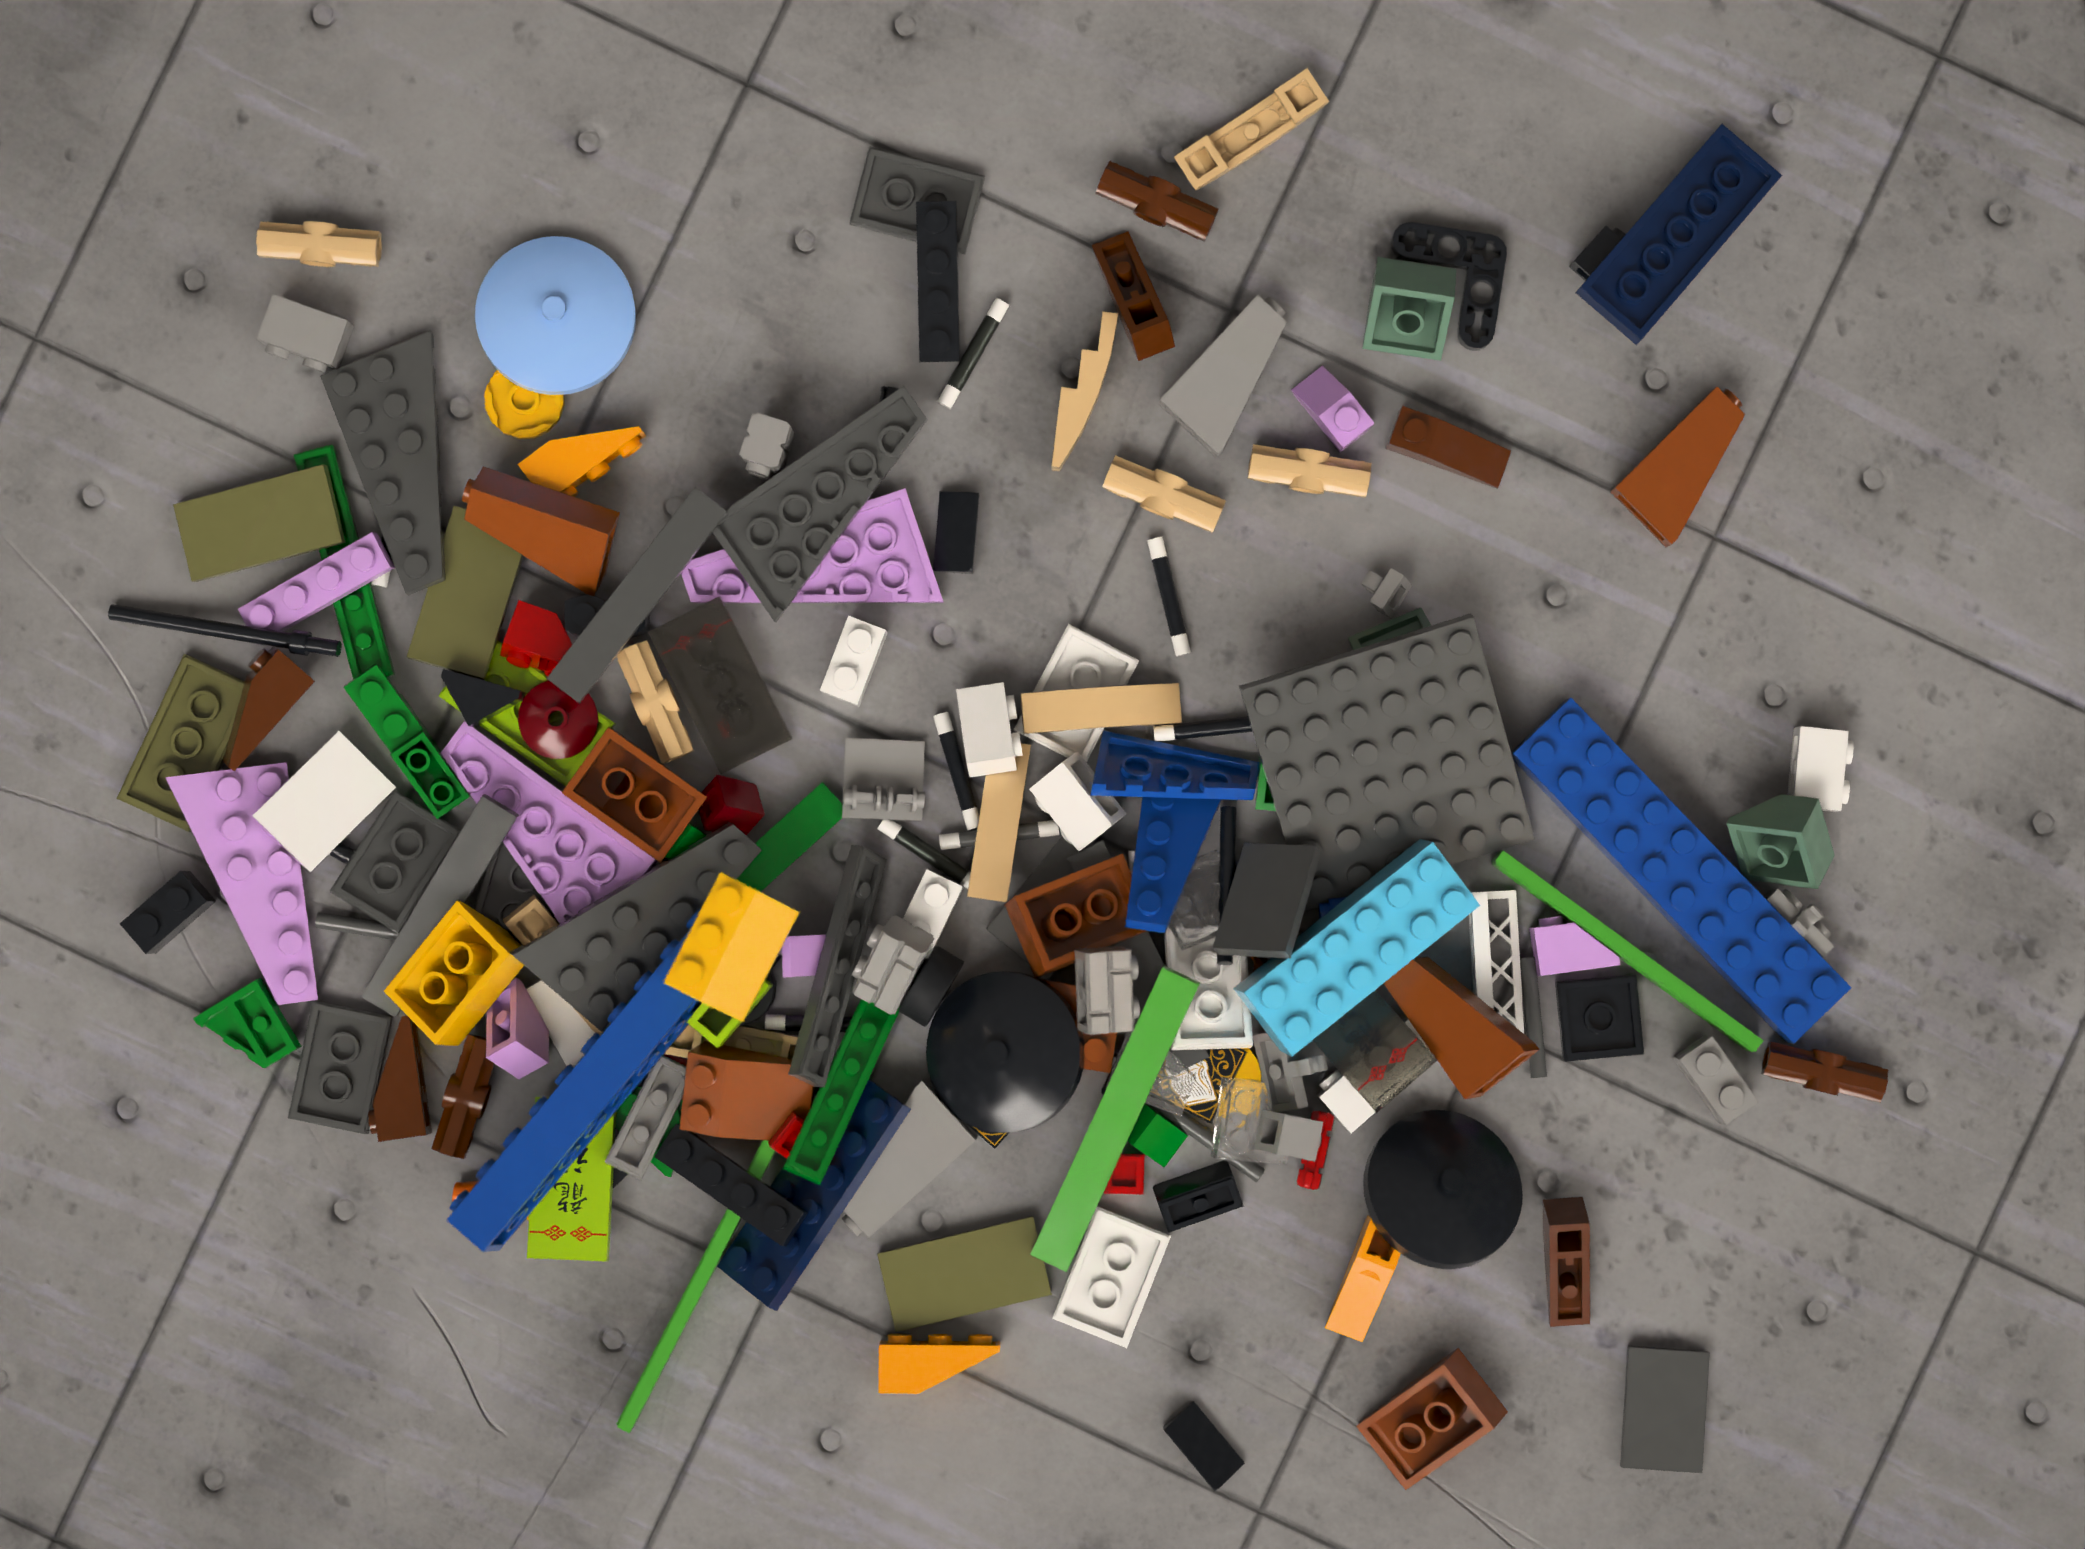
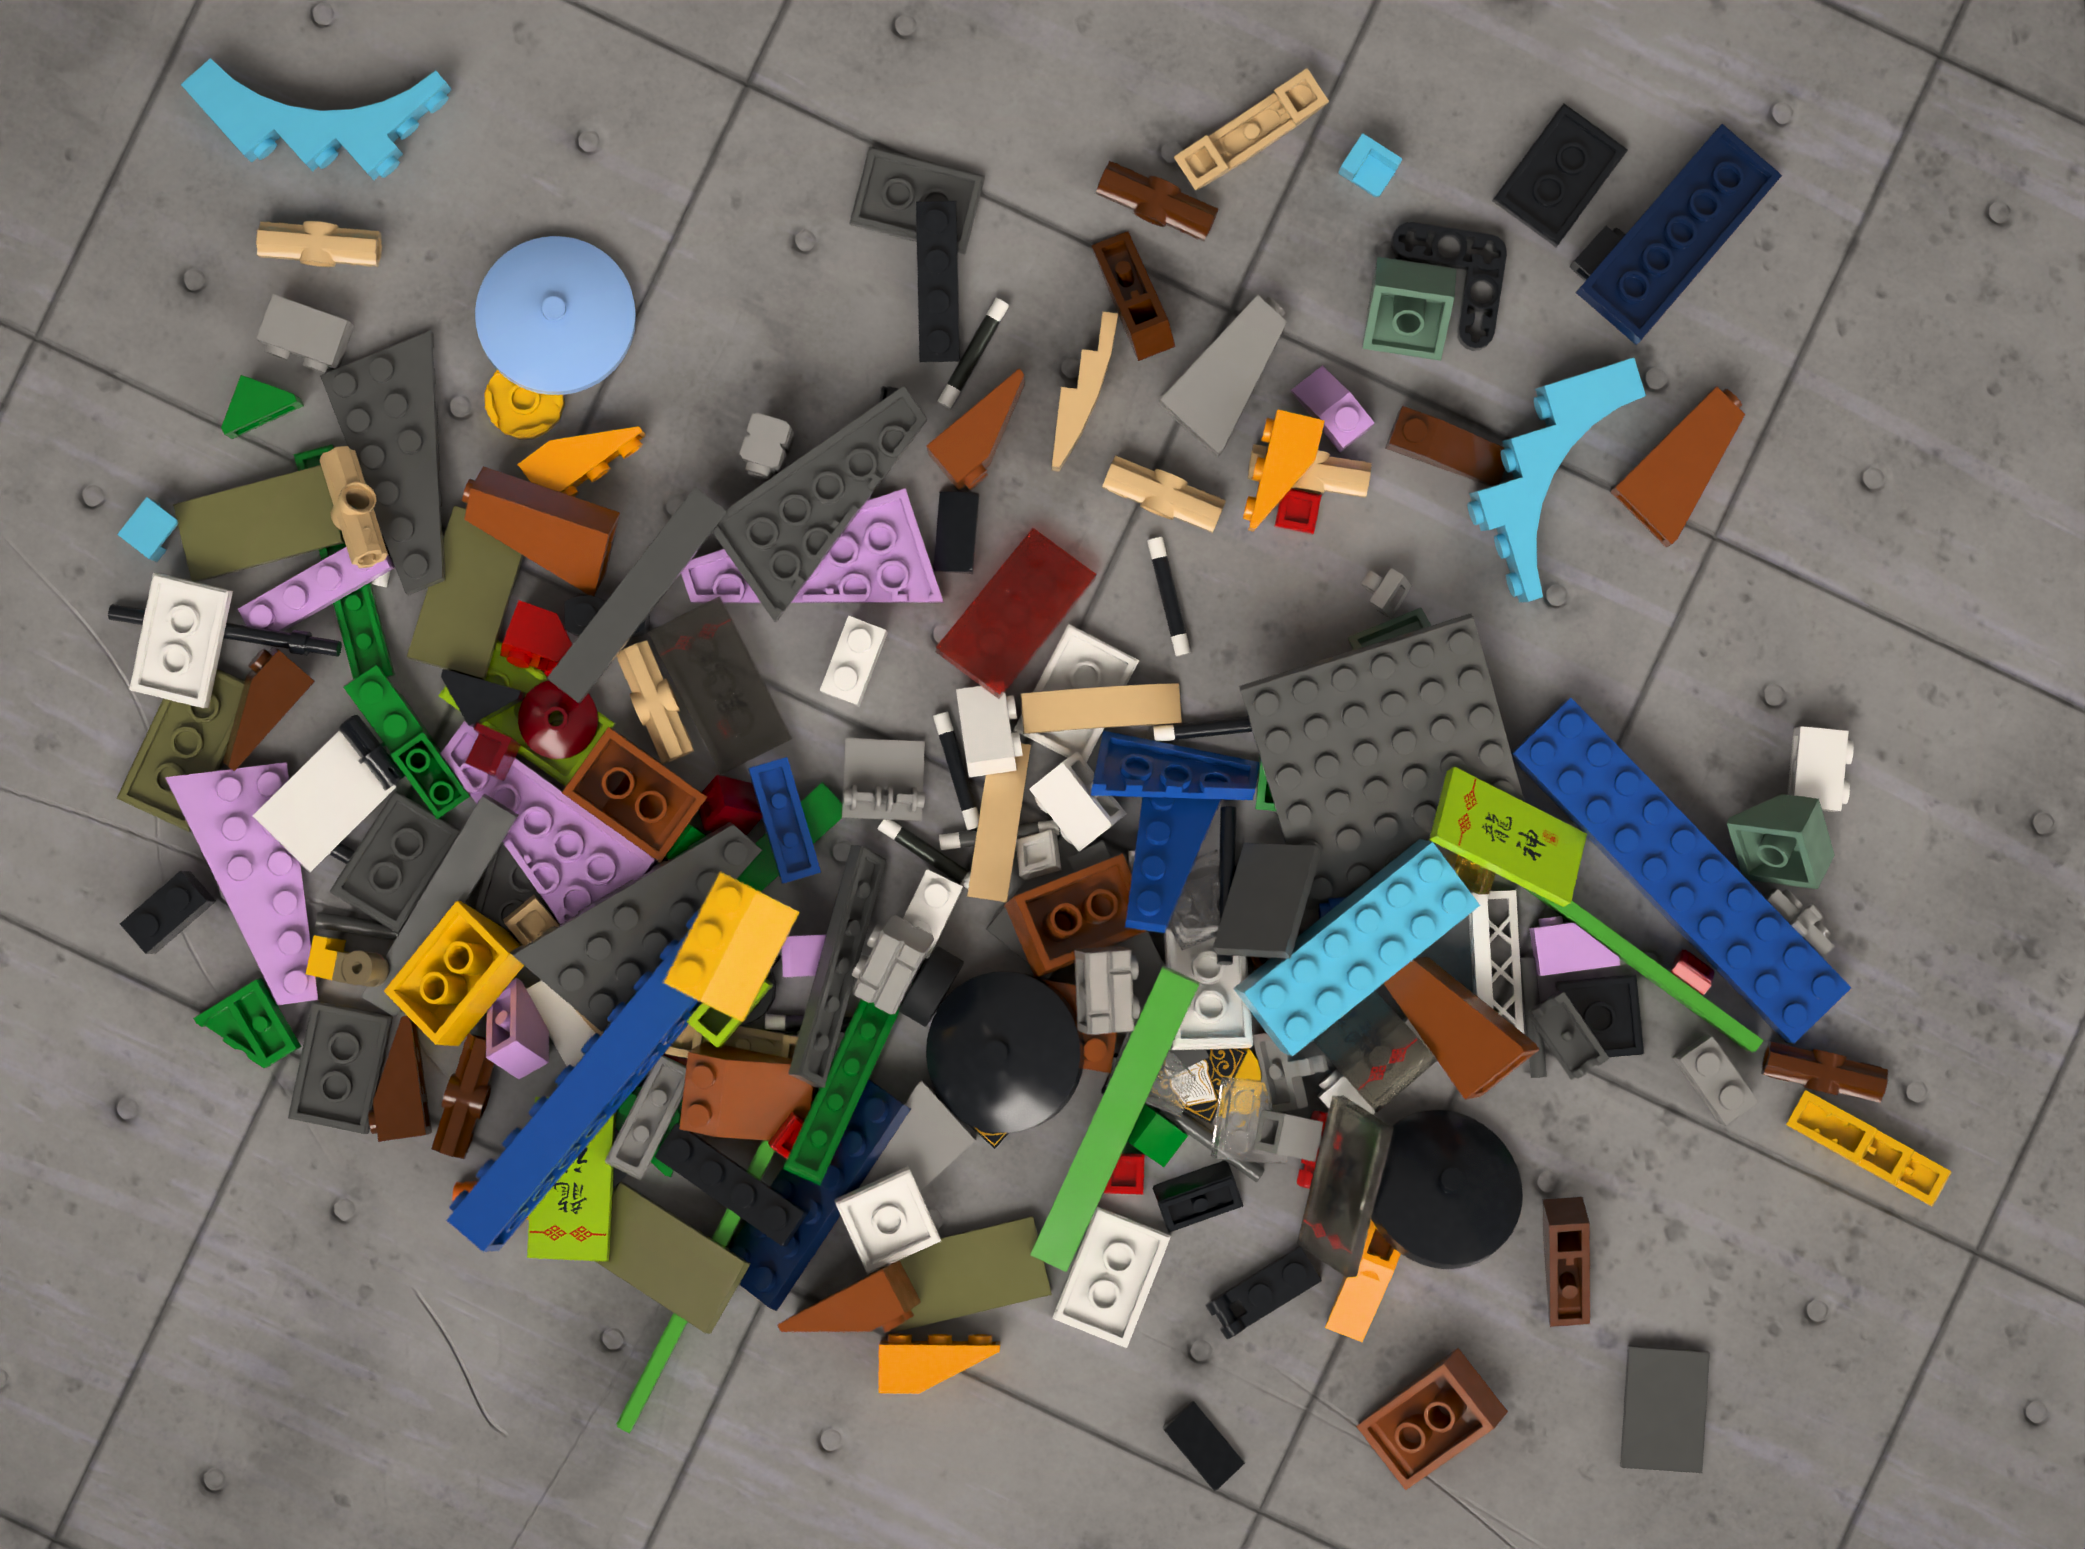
(149, 529): none -> medium azure panel
(181, 640): none -> white tile
(256, 405): none -> green slope
(314, 135): none -> medium azure arch
(331, 962): none -> leg
(357, 525): none -> tan piece
(371, 752): none -> black axle
(492, 752): none -> dark red panel
(671, 1259): none -> olive tile
(784, 820): none -> blue plate
(872, 1302): none -> dark orange slope
(887, 1220): none -> white plate
(972, 440): none -> dark orange slope
(1015, 613): none -> clear red plate
(1038, 855): none -> white tile
(1264, 1291): none -> black plate
(1289, 454): none -> light orange slope
(1298, 511): none -> red tile
(1344, 1185): none -> clear smoke tile
(1370, 165): none -> medium azure panel
(1474, 876): none -> clear yellow plate
(1508, 836): none -> lime tile
(1533, 458): none -> medium azure arch
(1560, 175): none -> black tile
(1567, 1035): none -> dark grey hinge
(1693, 971): none -> red tile
(1869, 1148): none -> yellow slope

